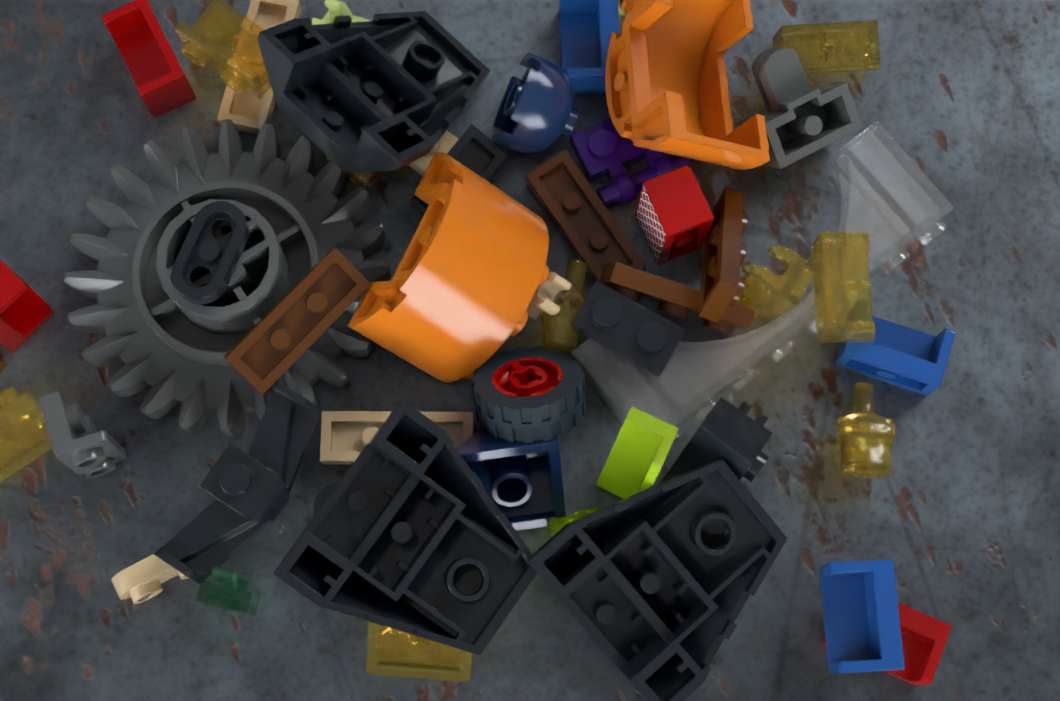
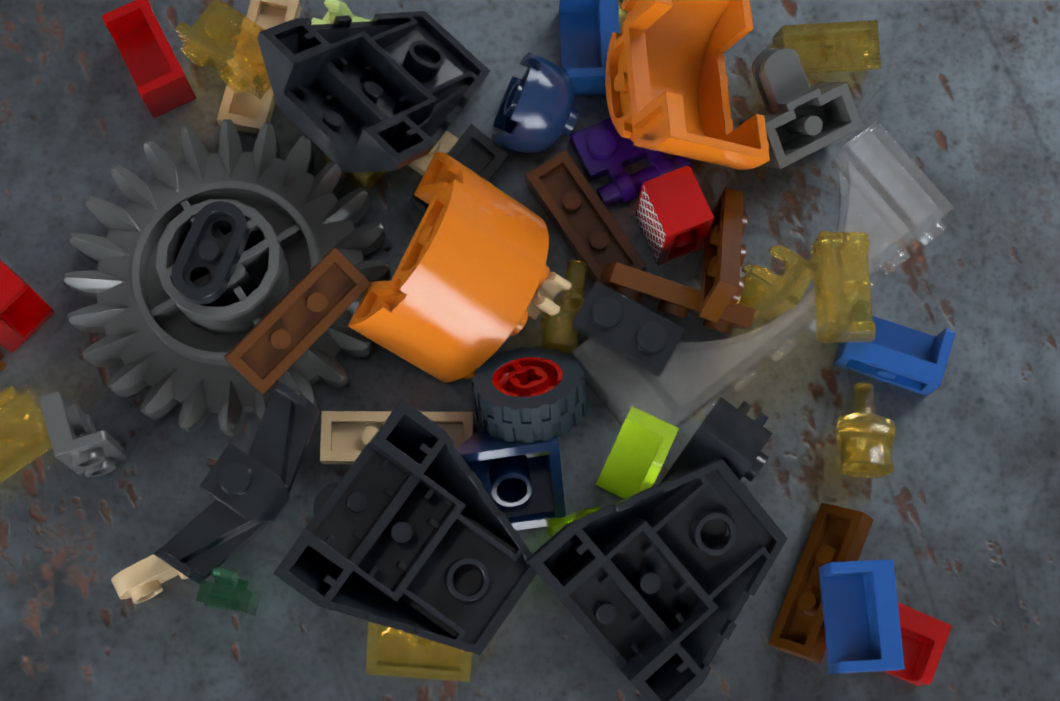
(834, 537): none -> reddish brown plate

